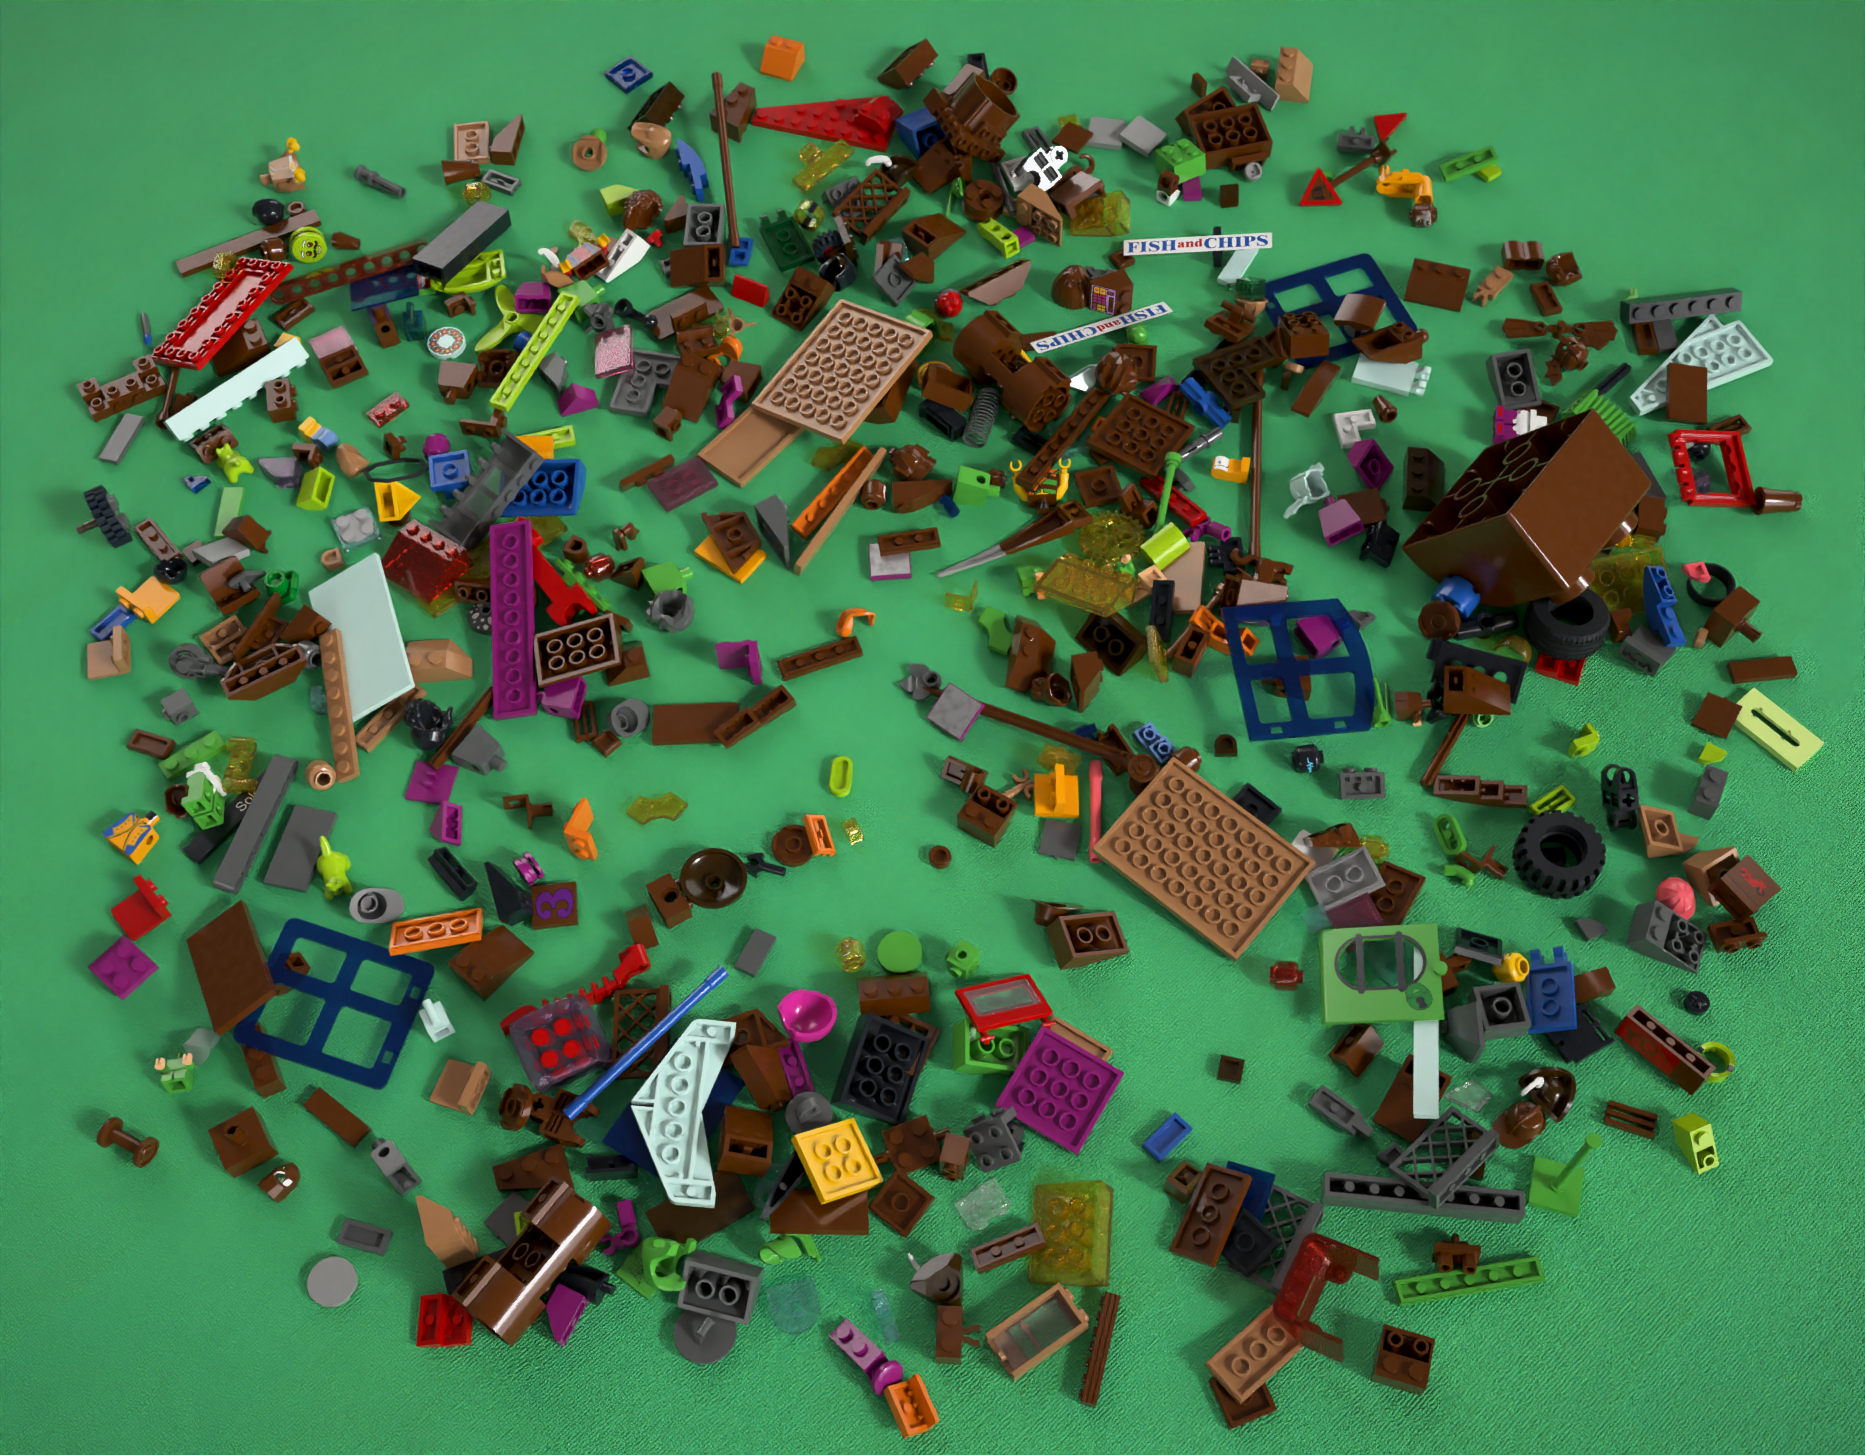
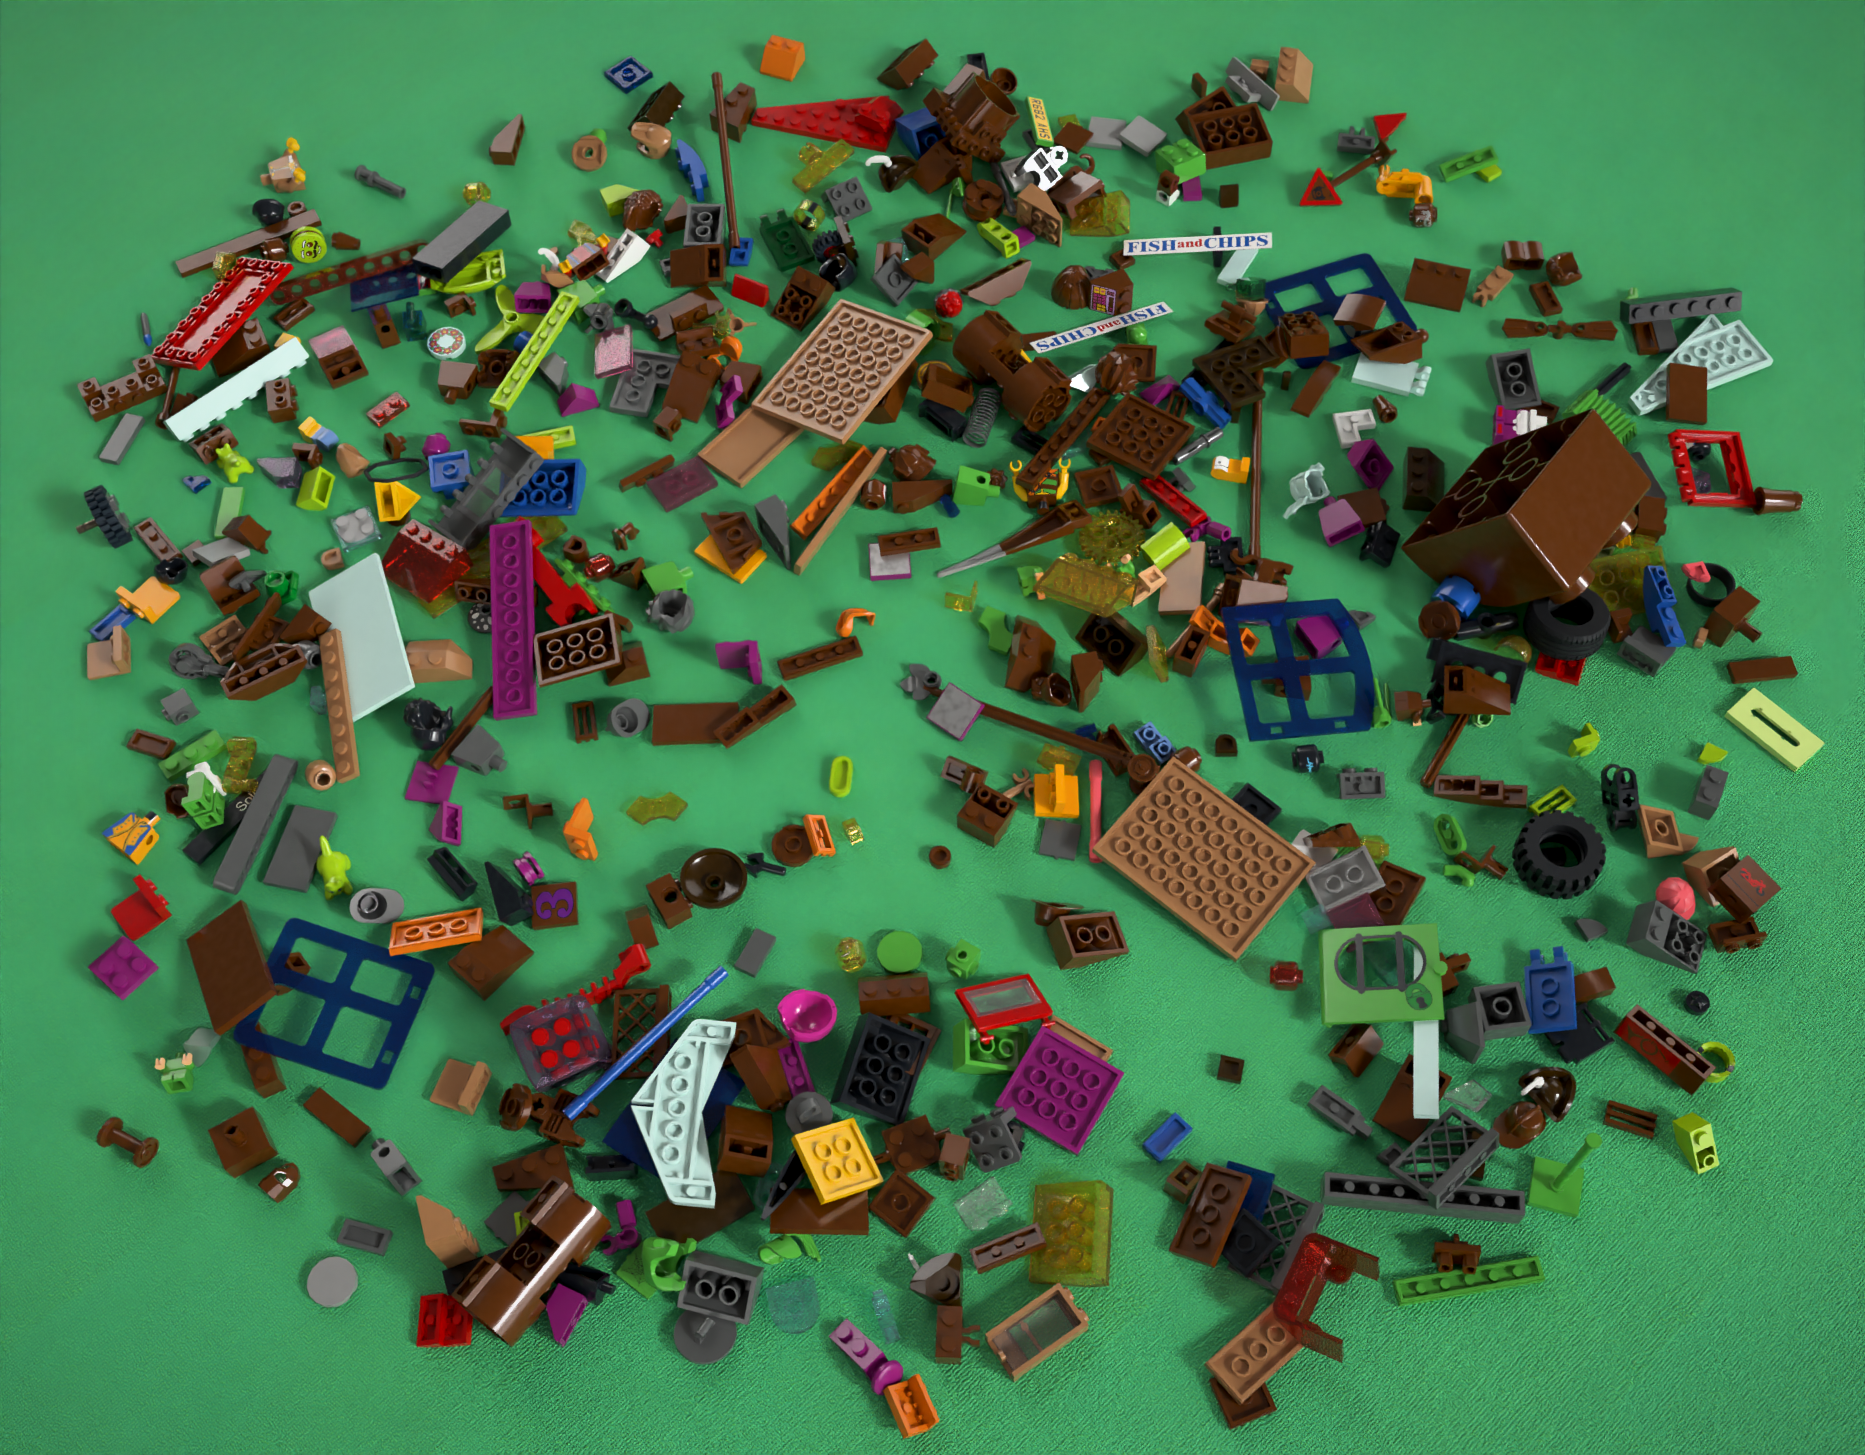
(386, 719): medium nougat tile -> none
(436, 1020): light aqua brick -> none
(460, 170): reddish brown plant -> none
(472, 141): medium nougat tile -> none
(499, 184): dark grey tile -> none
(563, 698): magenta torso -> none
(606, 743): reddish brown tile -> none
(885, 212): reddish brown fence -> none
(1039, 121): none -> tile
(1099, 1349): reddish brown piece -> none
(1162, 607): black plate -> none
(1172, 462): bright green piece -> none
(1240, 162): reddish brown tile -> none
(1252, 172): light grey tile -> none
(1294, 368): medium nougat tile -> none
(1403, 1360): reddish brown slope -> none
(1478, 946): black tile -> none
(1512, 968): yellow head -> none
(1574, 356): reddish brown helmet -> none
(1717, 715): reddish brown piece -> none
(1743, 427): reddish brown tile -> none

